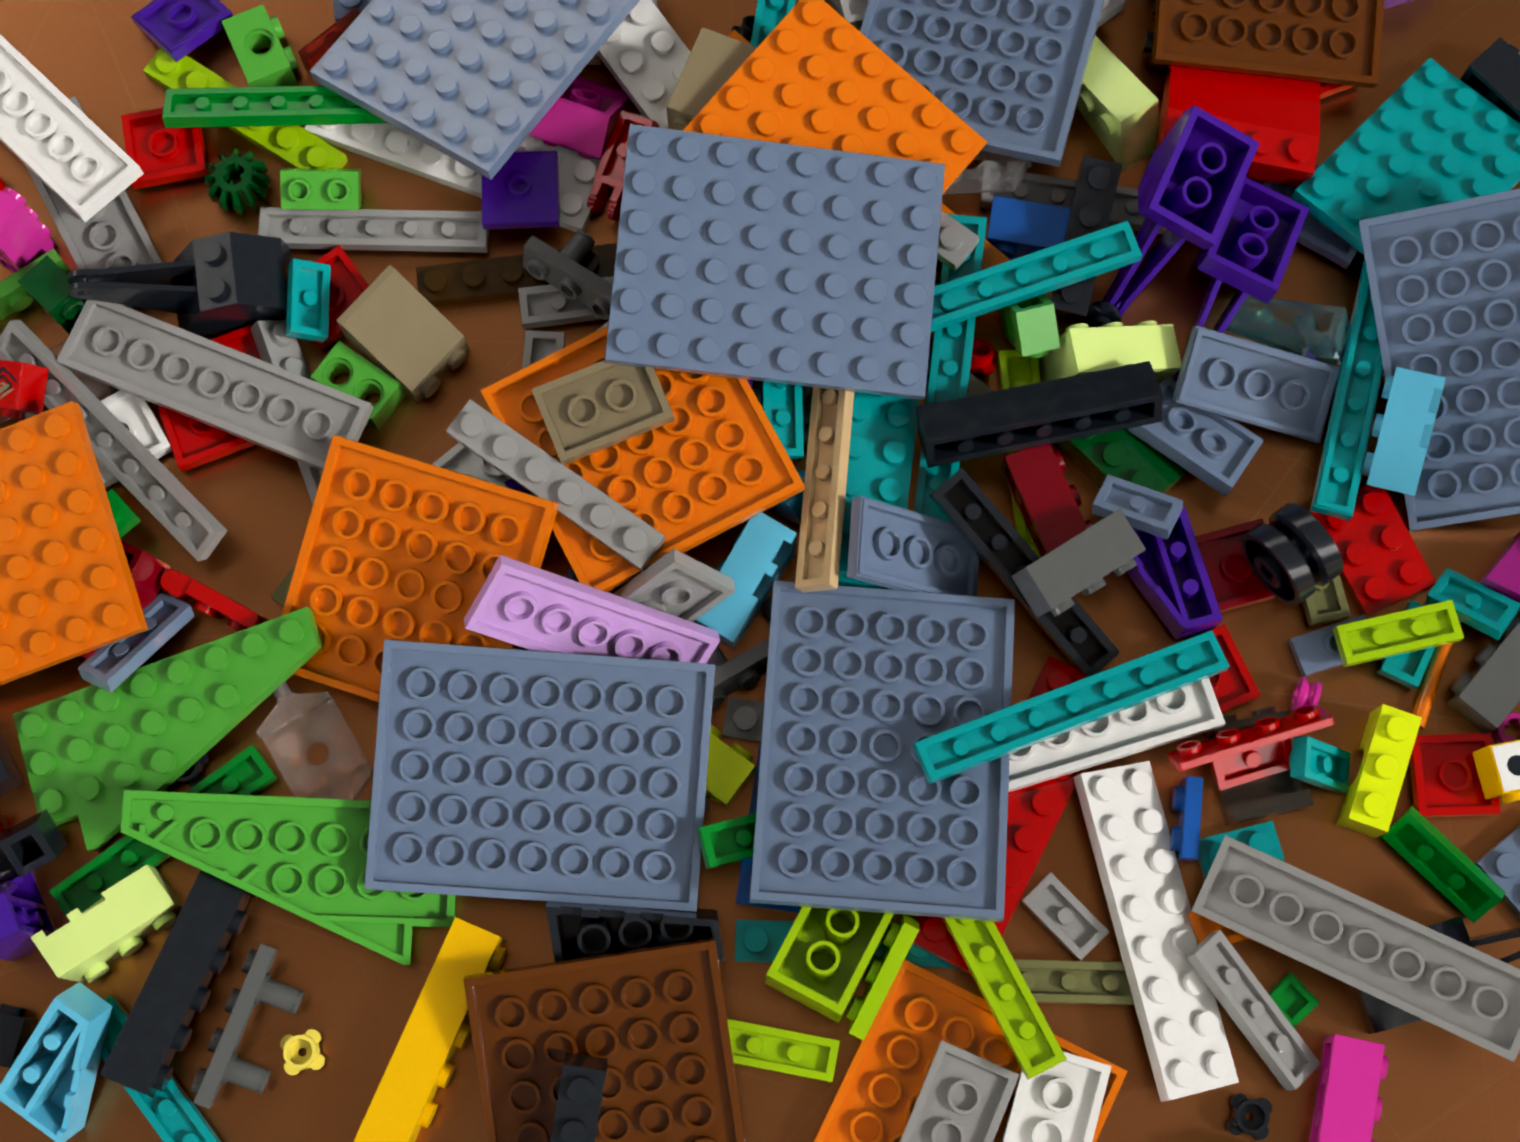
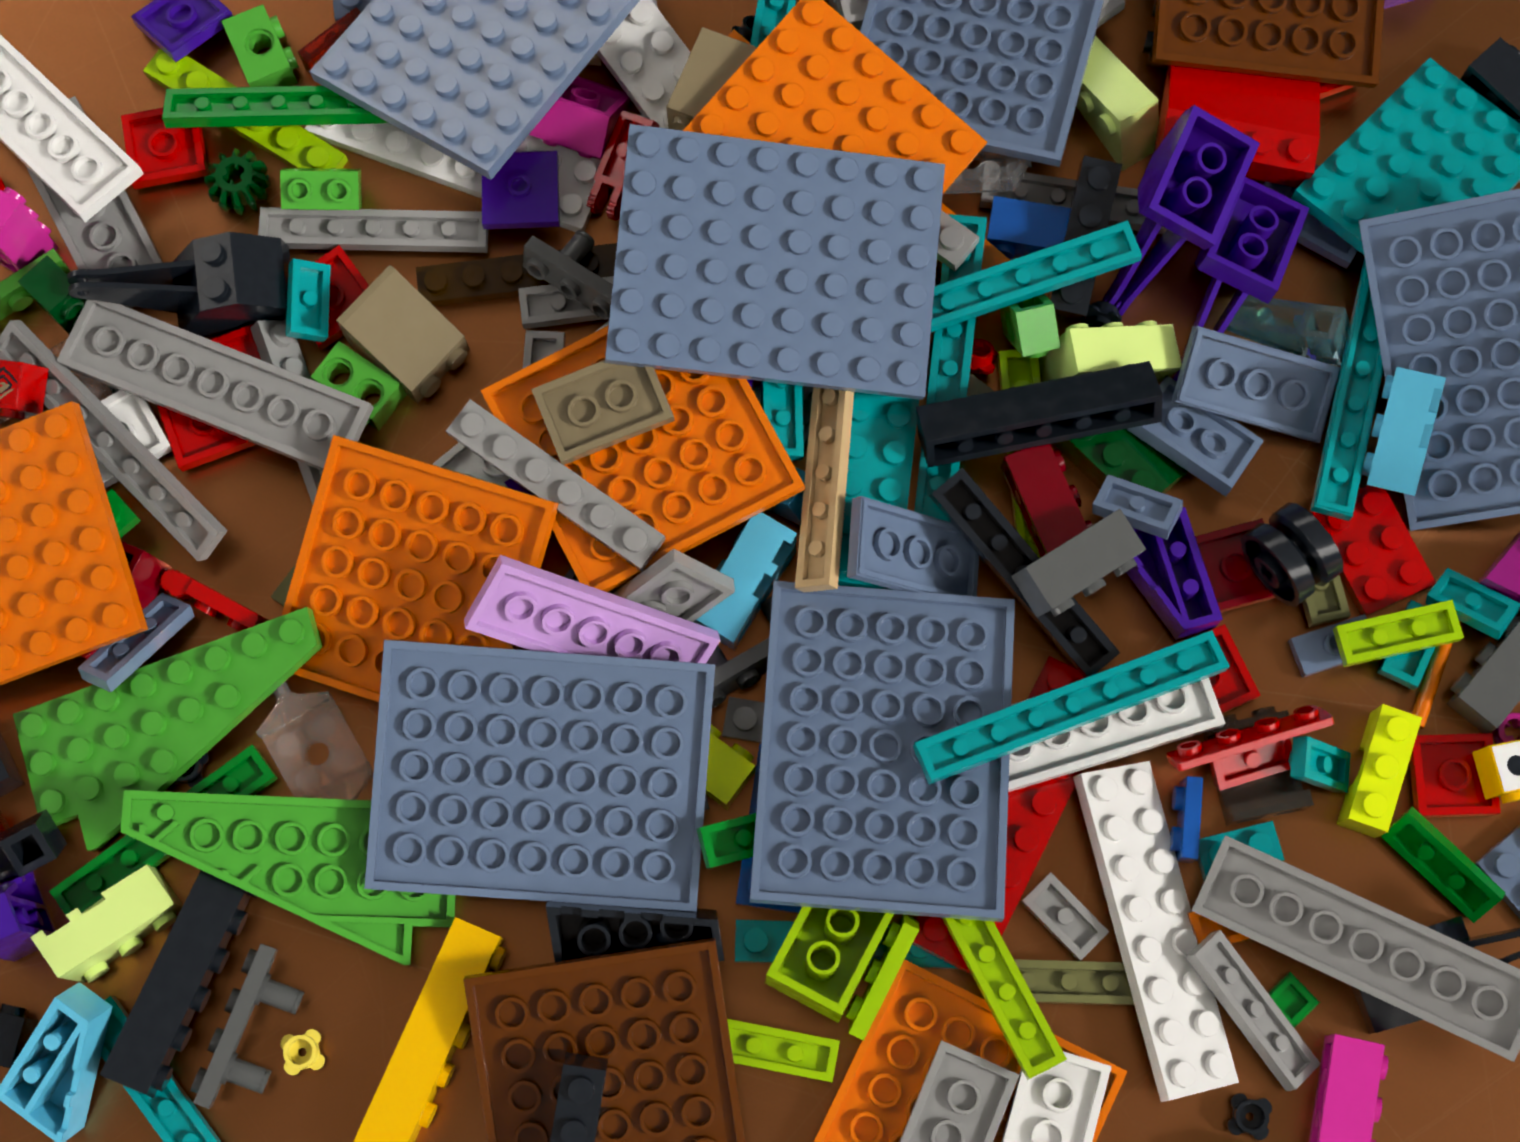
(1305, 693): dark pink bush -> none

